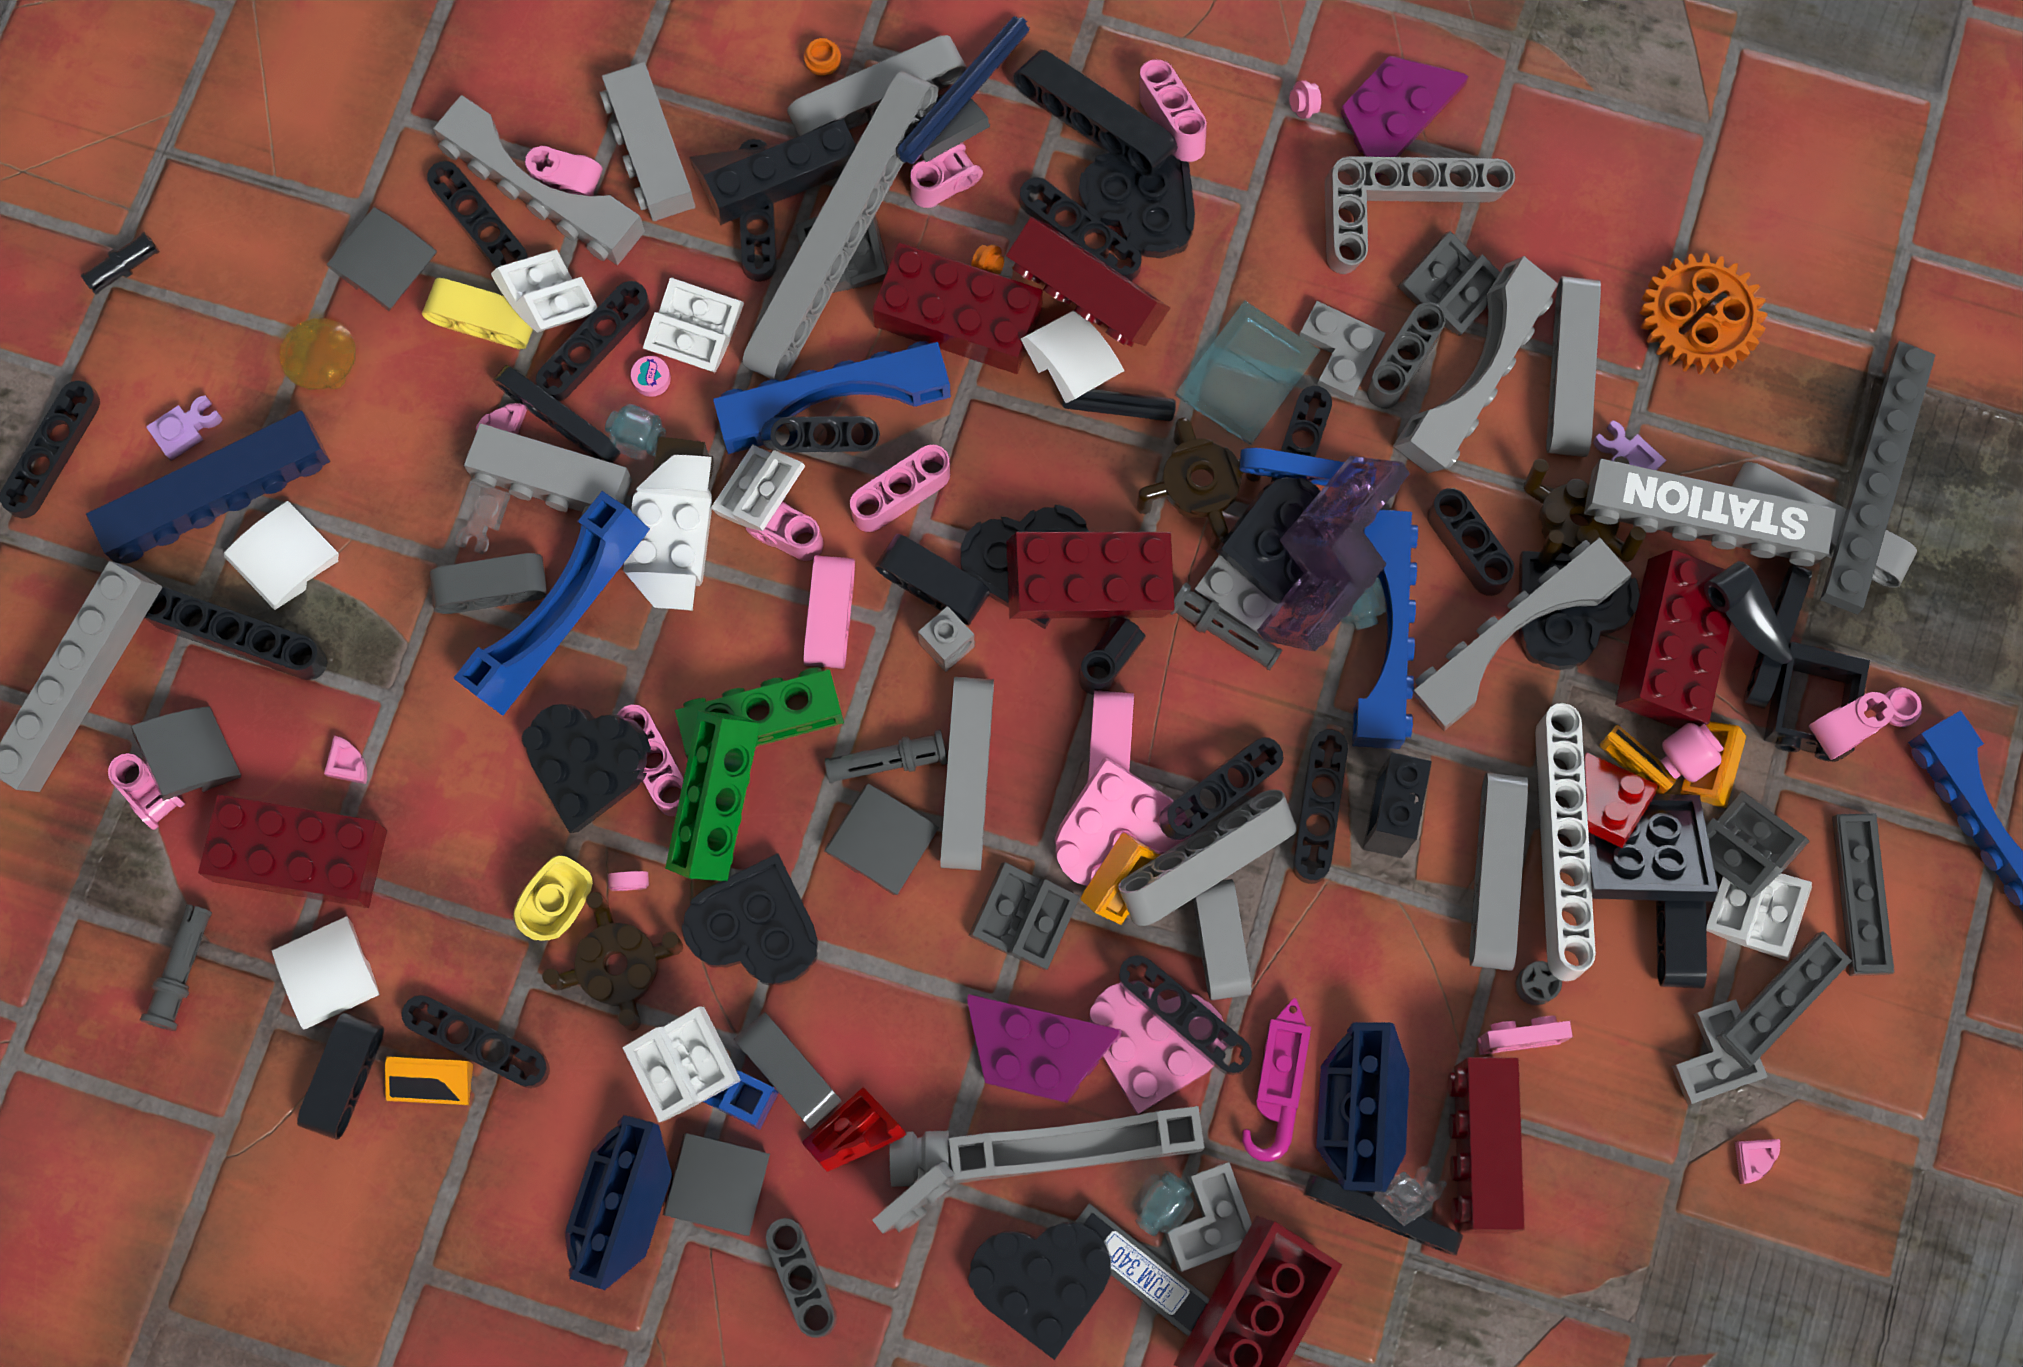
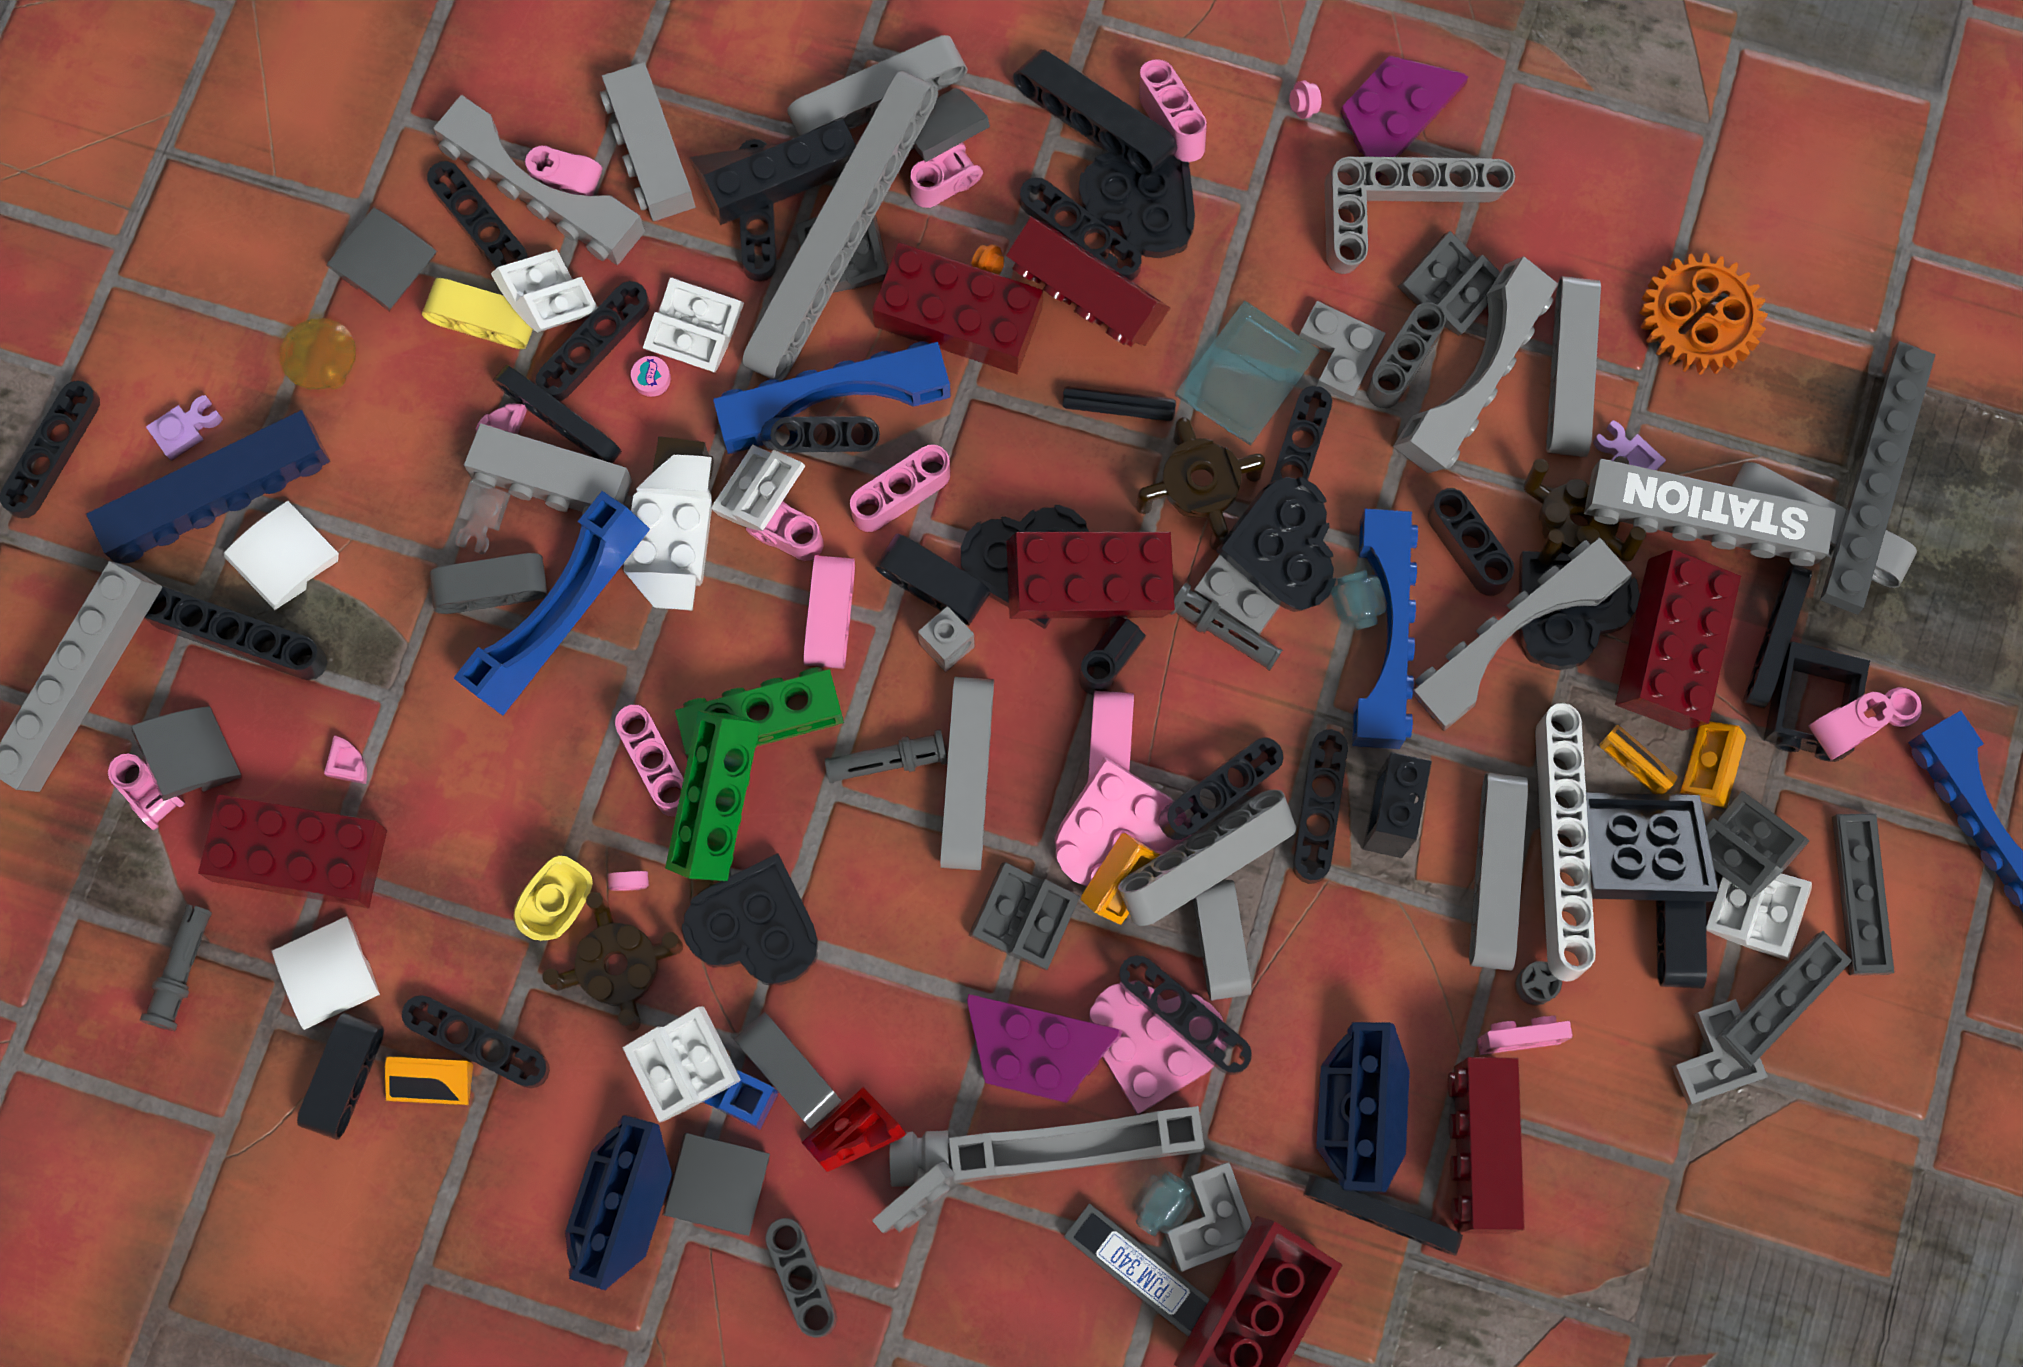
(120, 263): black pin -> none
(585, 760): black plate -> none
(635, 431): clear light blue head -> none
(822, 56): orange plate -> none
(881, 839): dark grey slope -> none
(962, 90): dark blue axle -> none
(1042, 1282): black plate -> none
(1073, 355): white slope -> none
(1281, 1080): dark pink plate -> none
(1285, 464): blue beam -> none
(1333, 553): clear purple bracket -> none
(1410, 1197): clear plate -> none
(1614, 799): wing -> none
(1691, 752): bright pink head -> none
(1749, 609): black piece -> none
(1756, 1158): bright pink tile -> none

